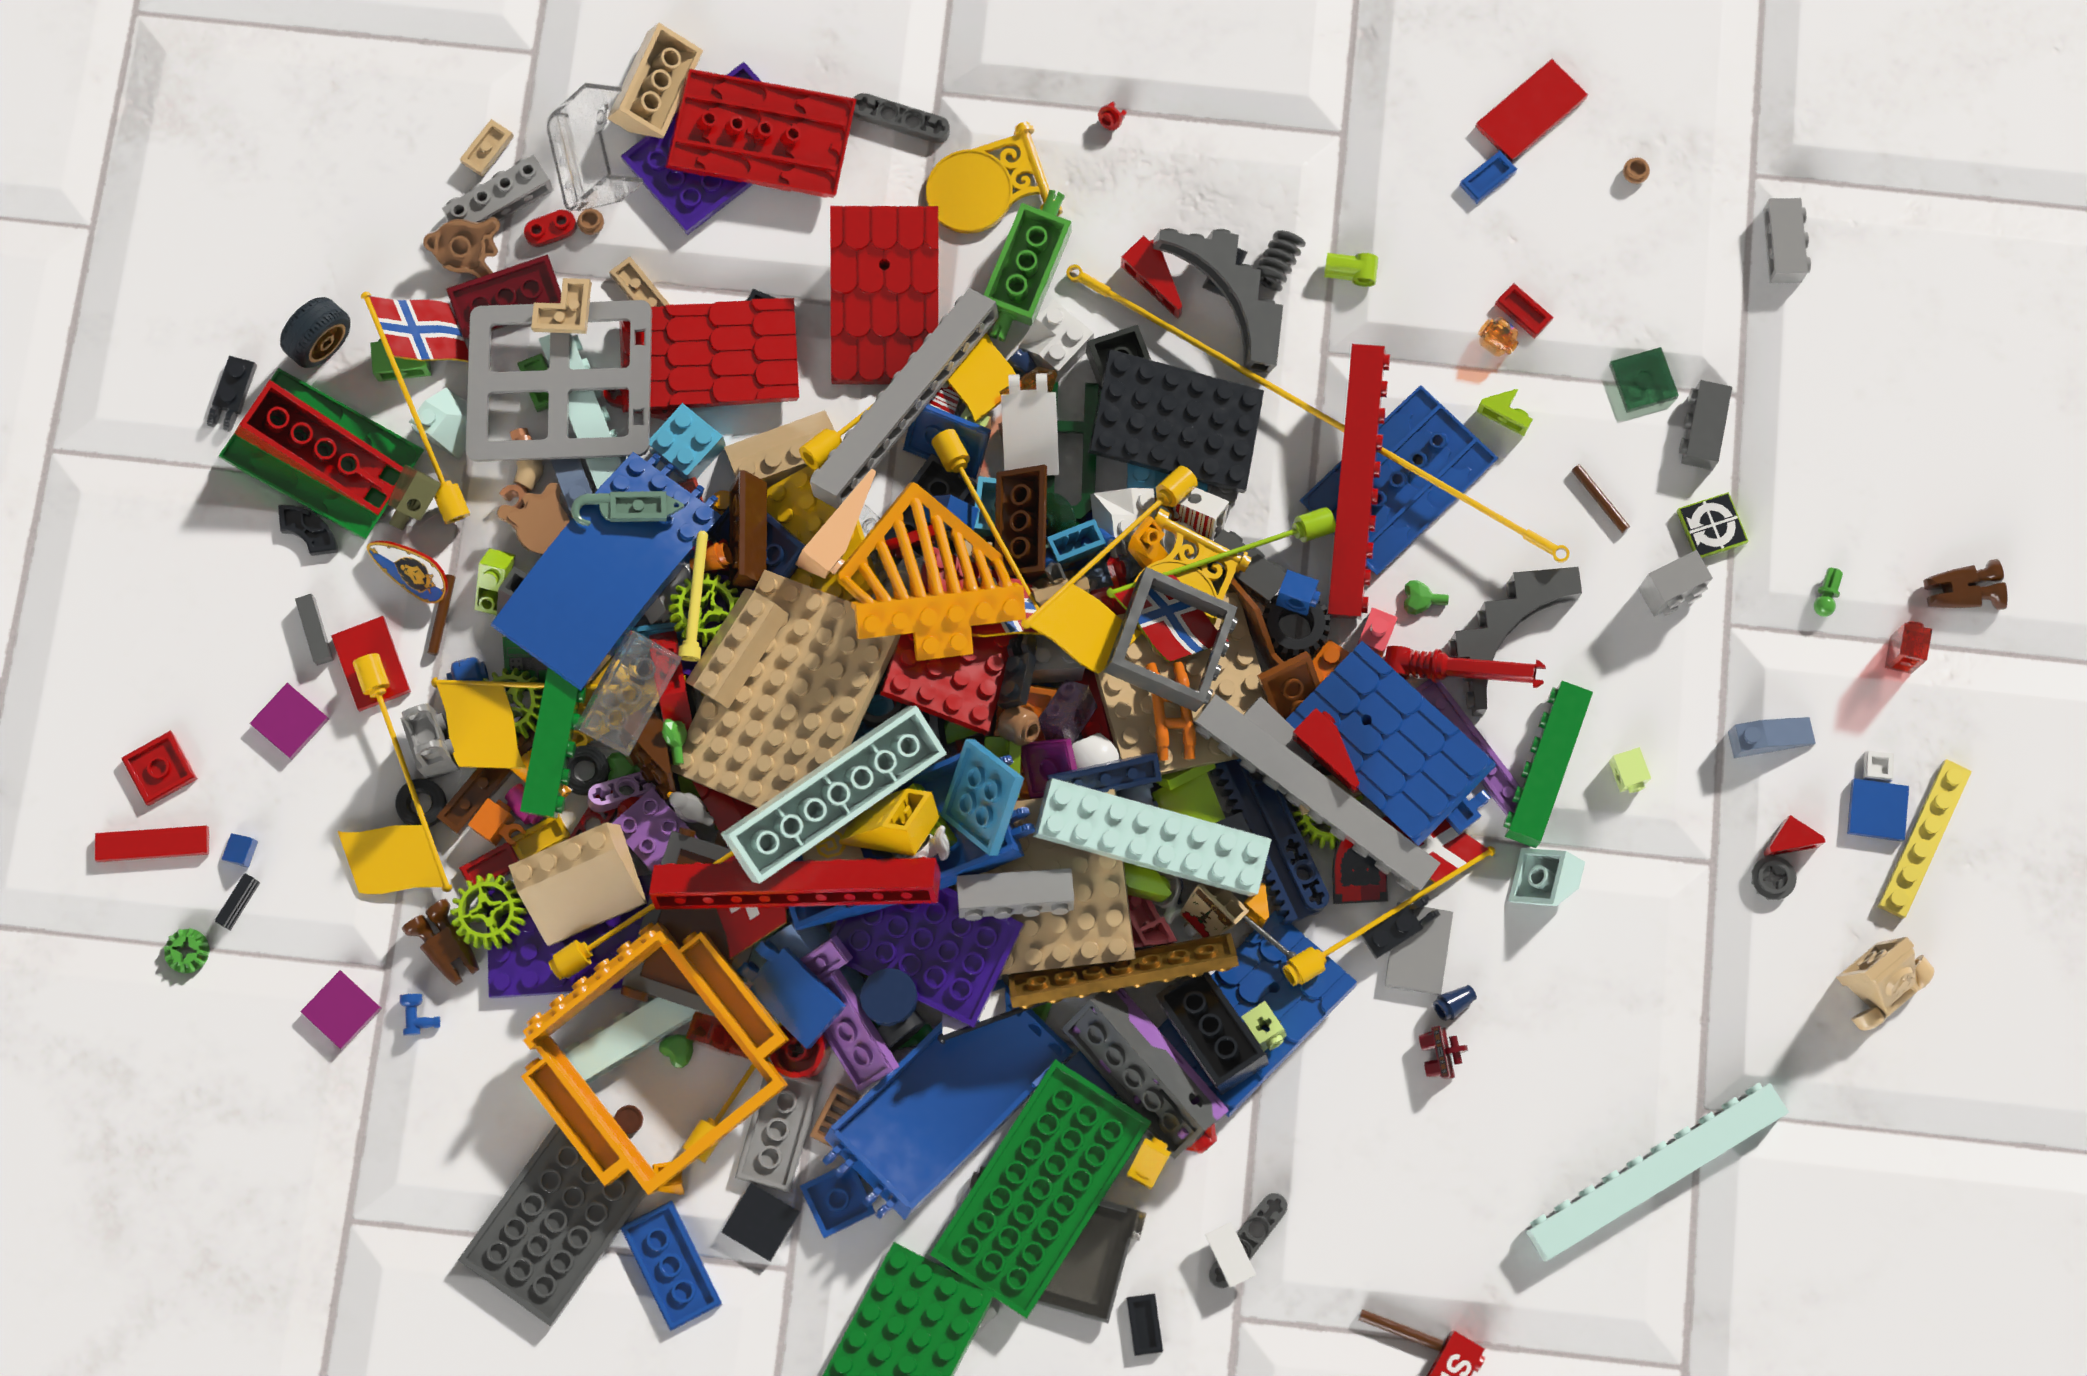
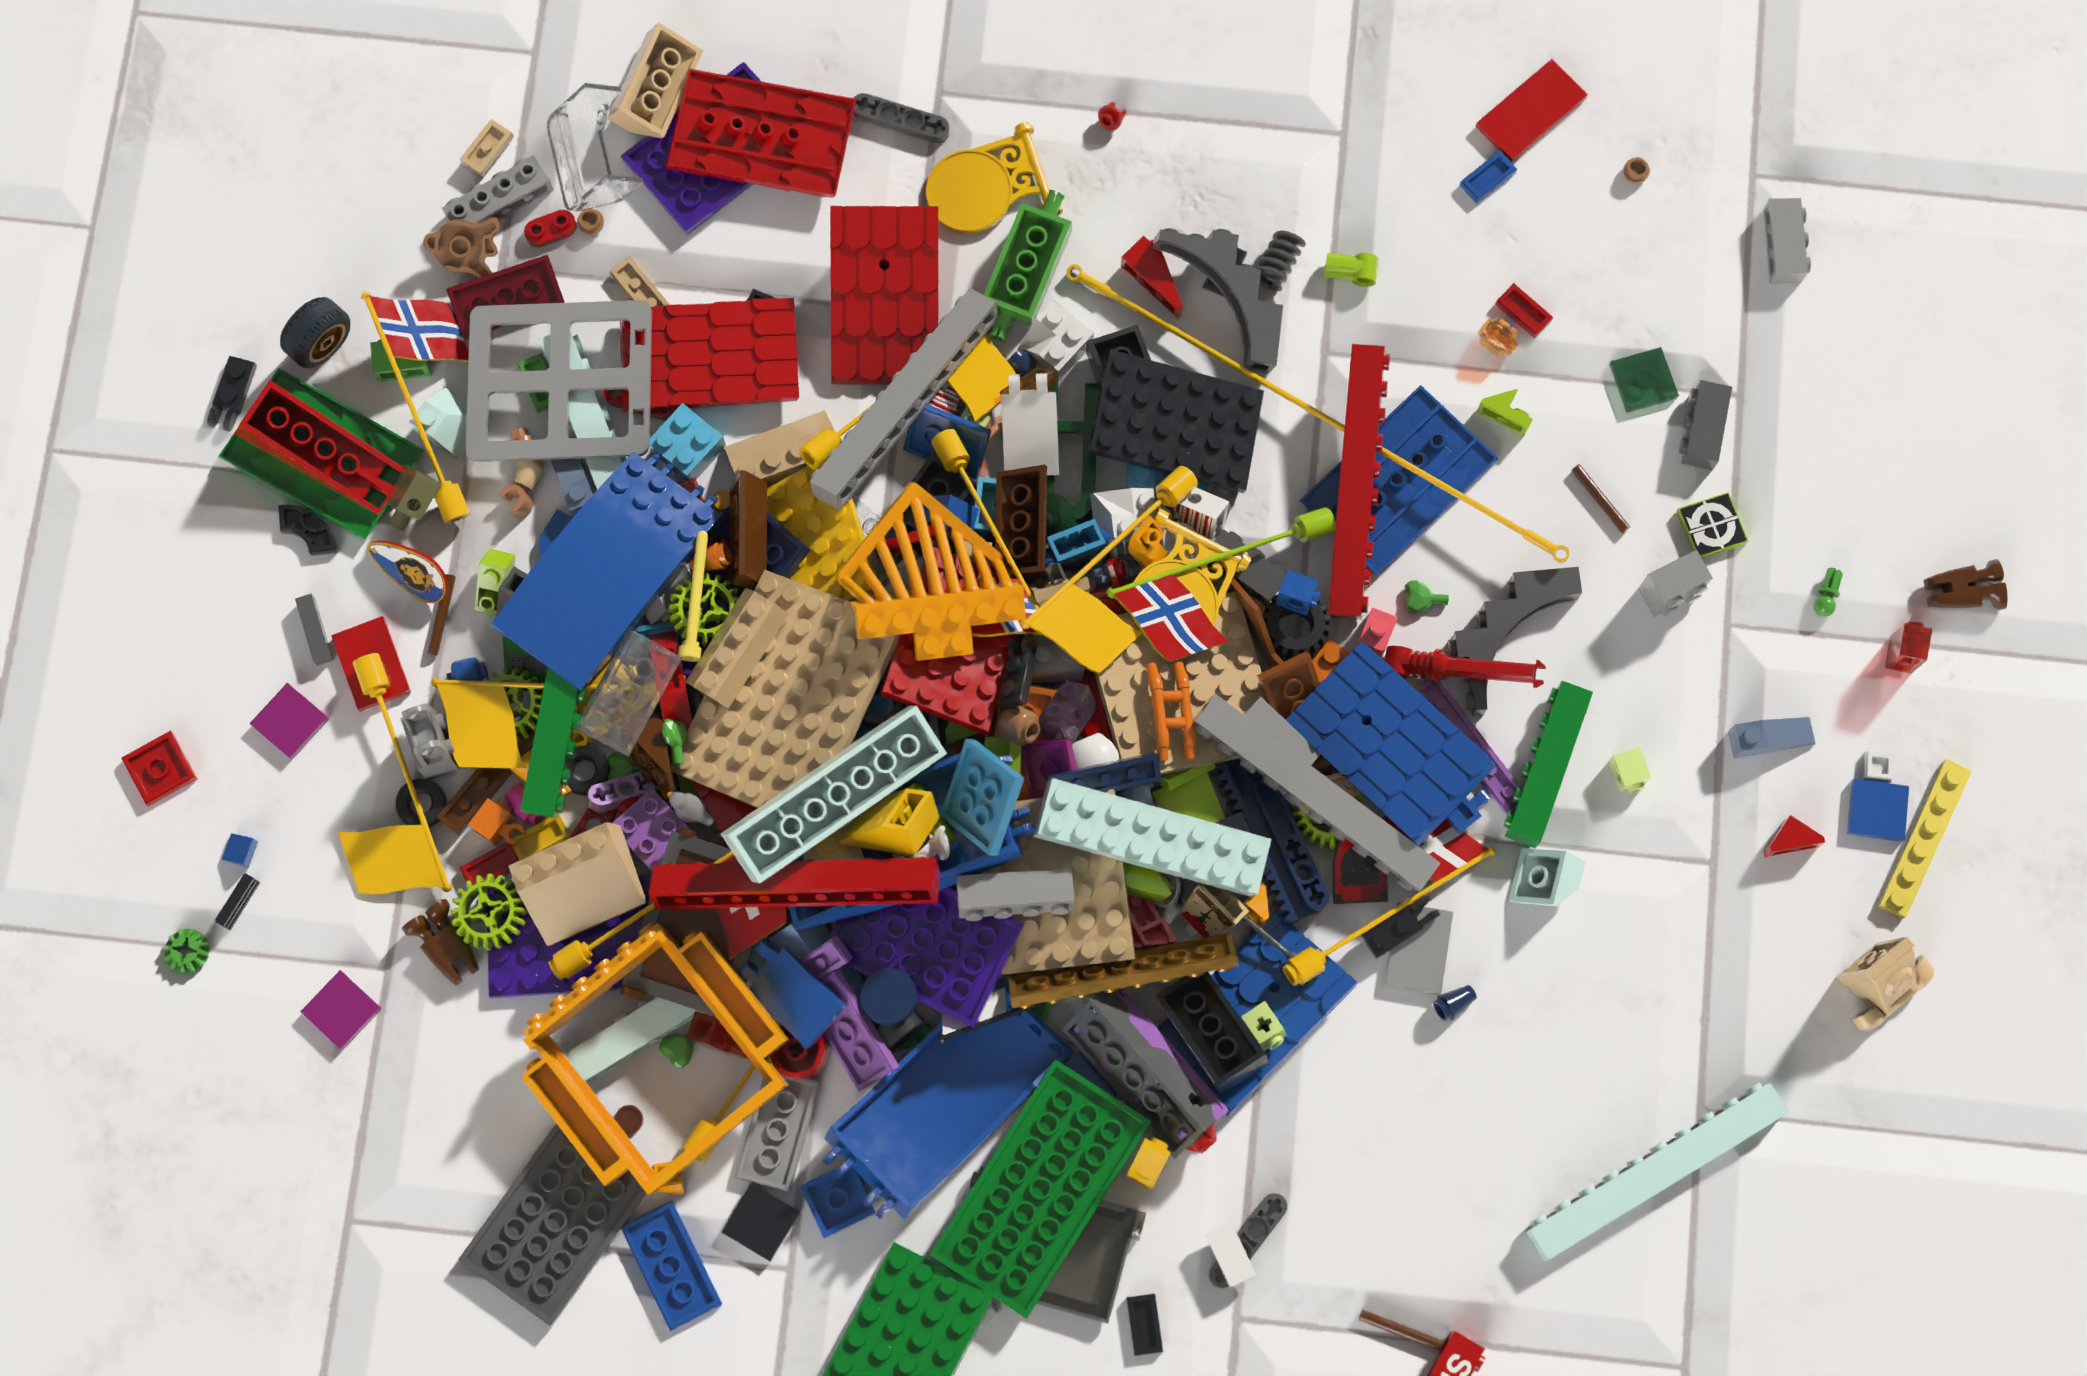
(152, 843): red tile -> none
(415, 1023): blue piece -> none
(538, 520): medium nougat tile -> none
(570, 314): tan plate -> none
(628, 506): sand green plate -> none
(830, 543): light nougat wedge -> none
(832, 1100): medium nougat slope -> none
(1156, 683): dark grey window -> none
(1323, 742): red slope -> none
(1443, 1065): dark red hips -> none
(1779, 867): dark grey gear -> none

